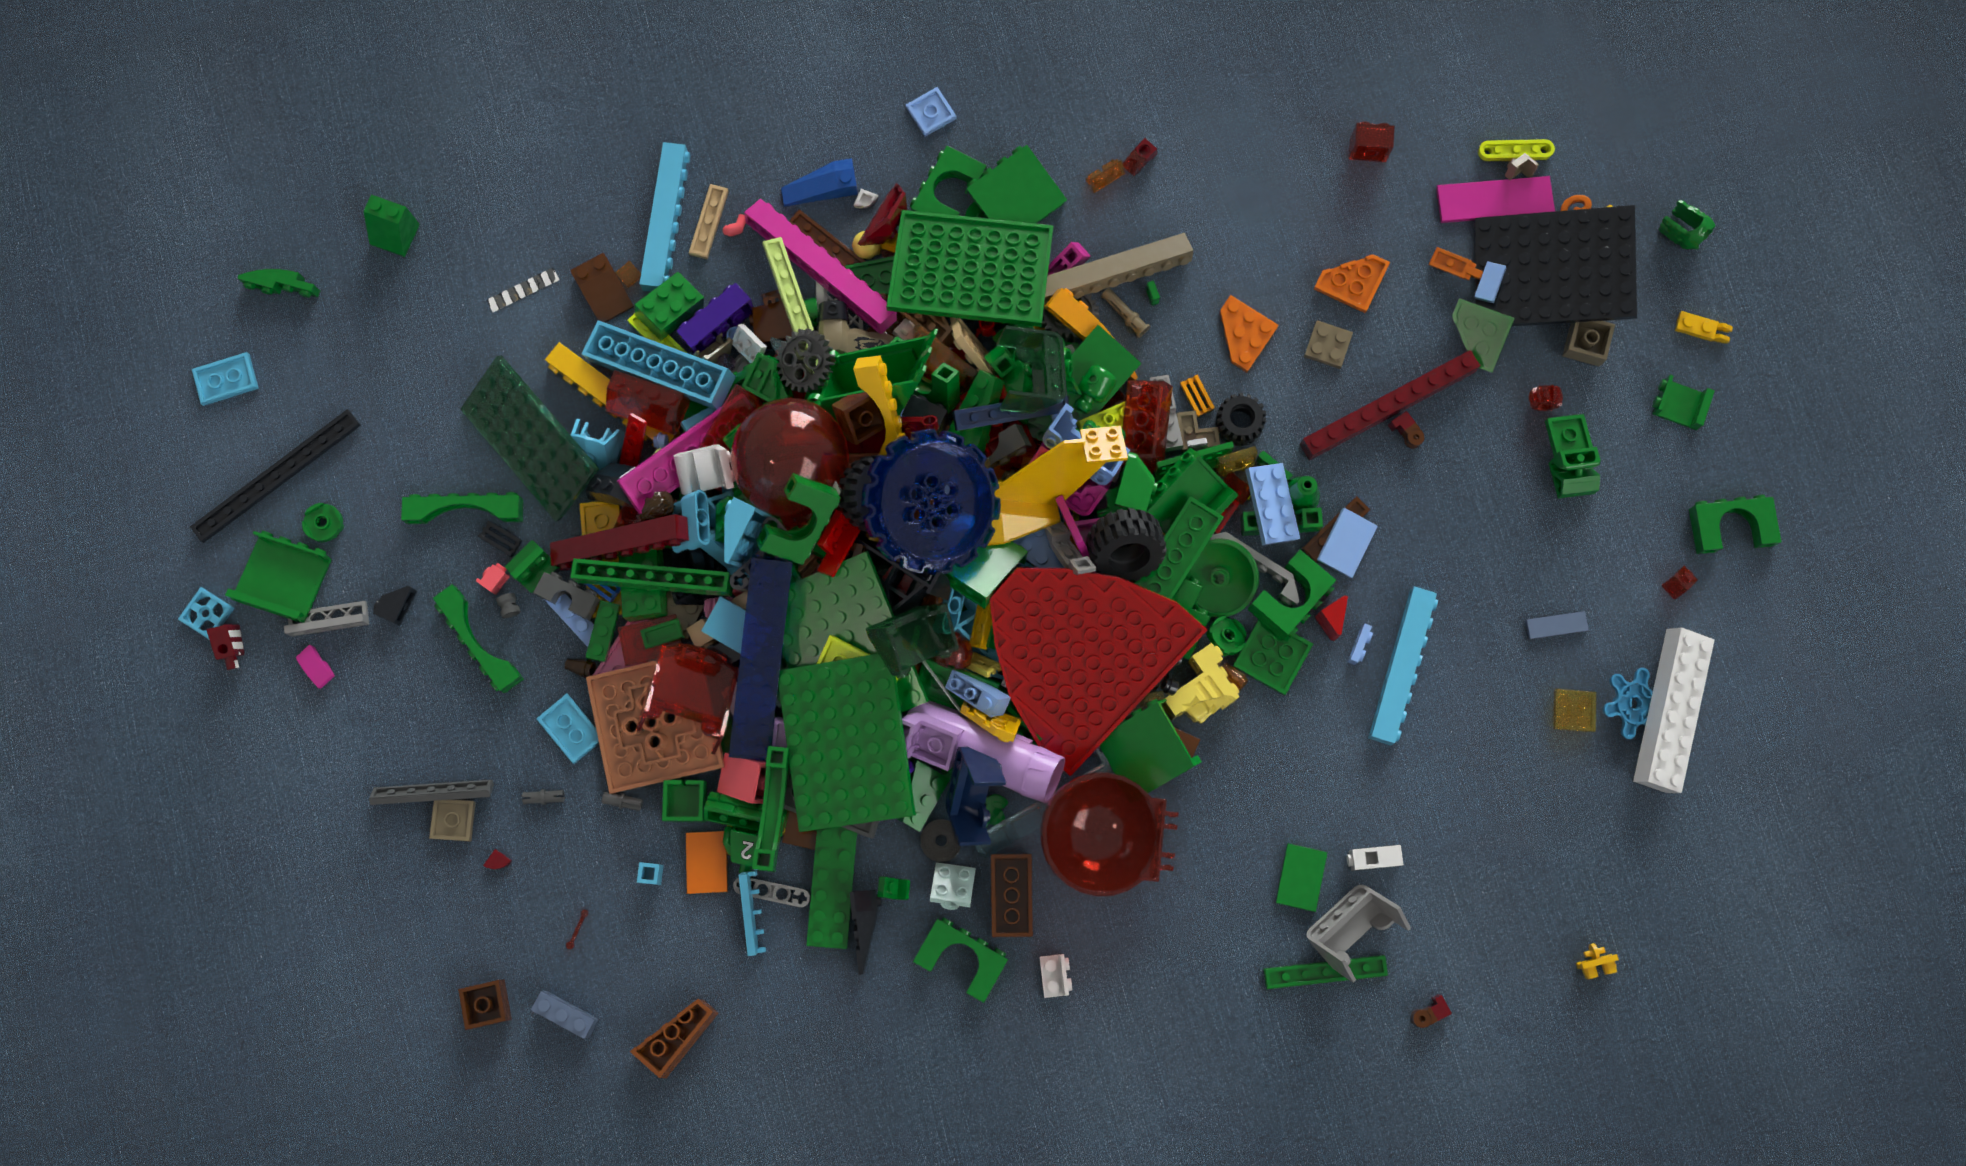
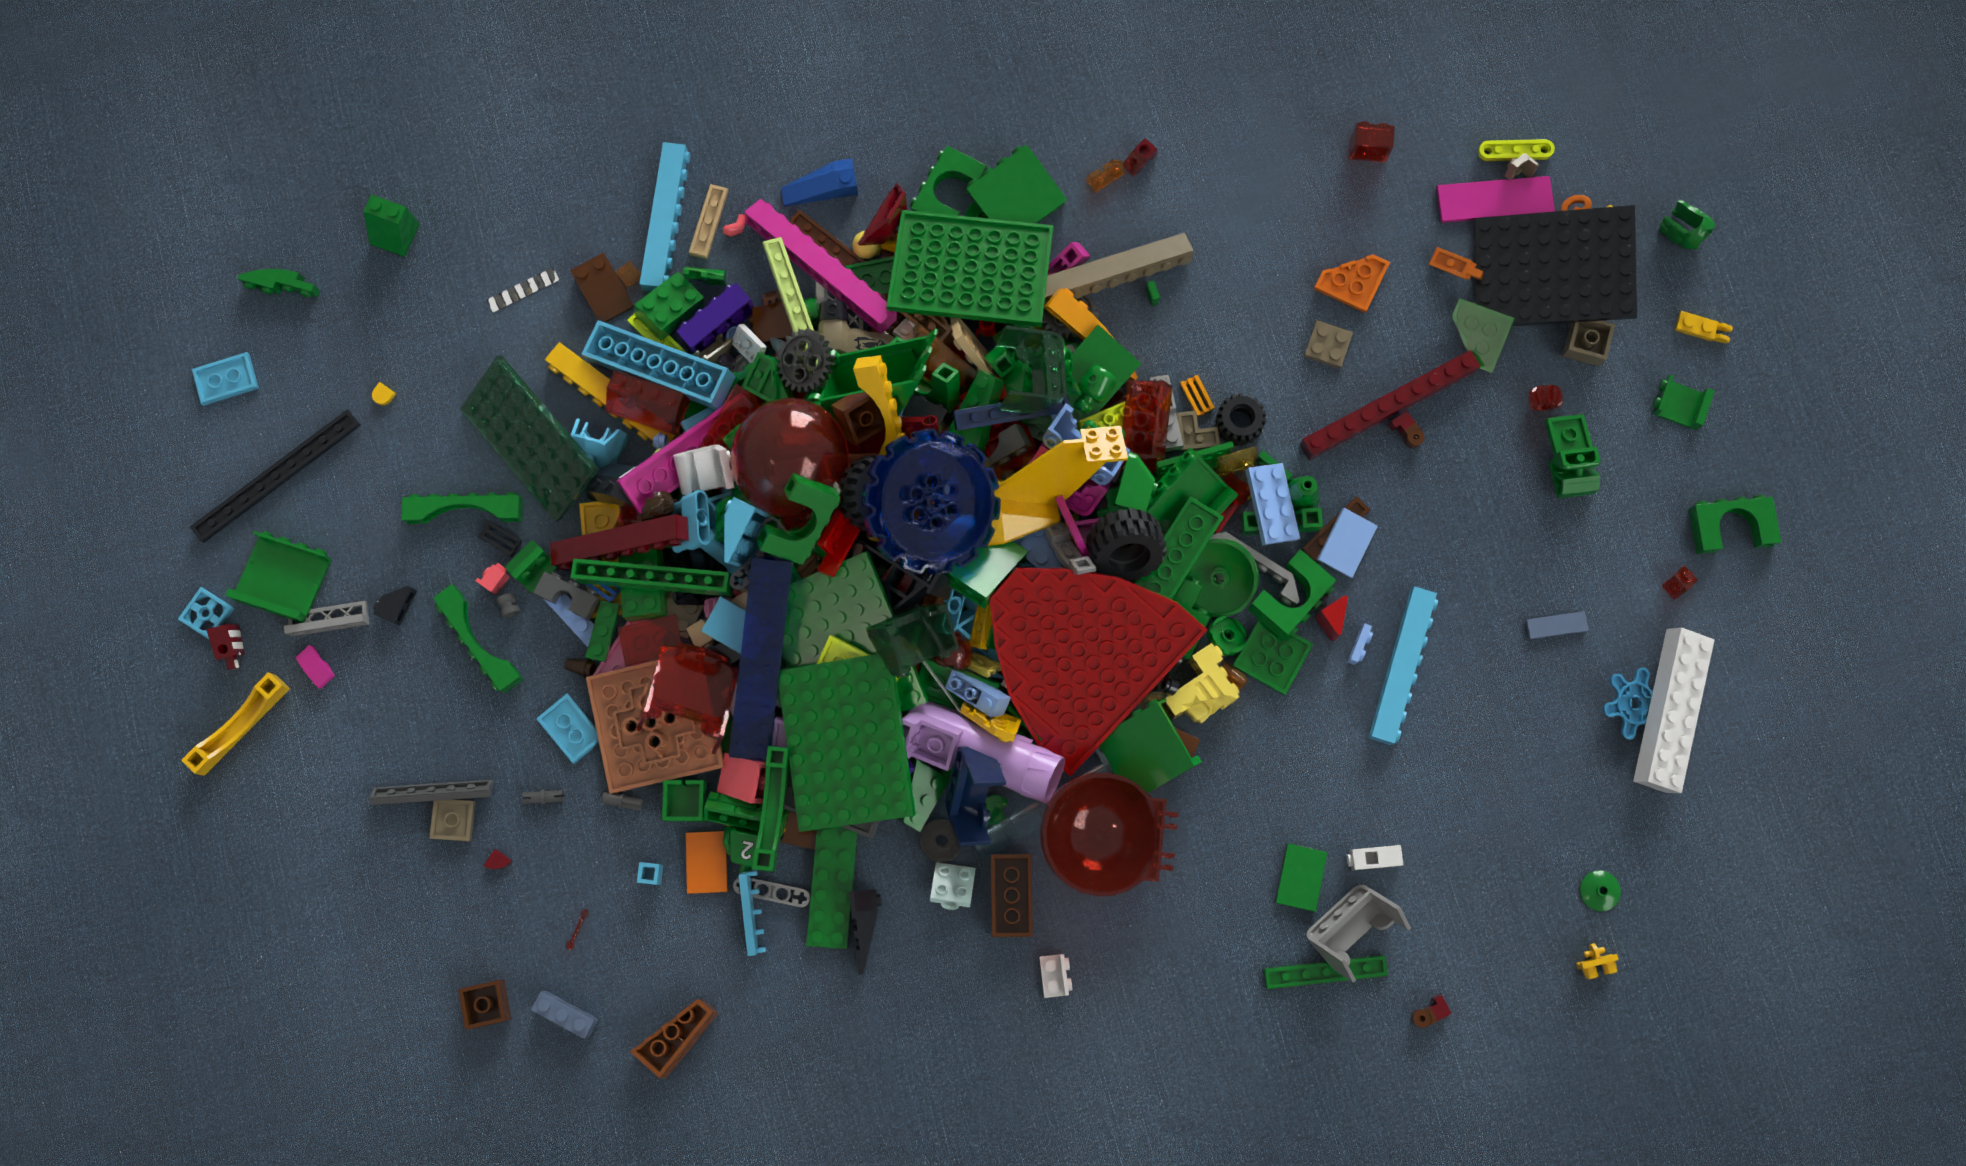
(215, 747): none -> yellow arch
(312, 518): green plate -> none
(382, 394): none -> yellow tile
(633, 440): red bracket -> none
(662, 633): green tile -> none
(711, 276): none -> green slope
(865, 199): white tile -> none
(893, 888): green bracket -> none
(931, 111): light blue tile -> none
(944, 935): green arch -> none
(1131, 318): dark tan pin -> none
(1197, 444): flat silver tile -> none
(1245, 332): orange plate -> none
(1490, 282): light blue tile -> none
(1574, 710): clear yellow plate -> none
(1591, 894): none -> green dish

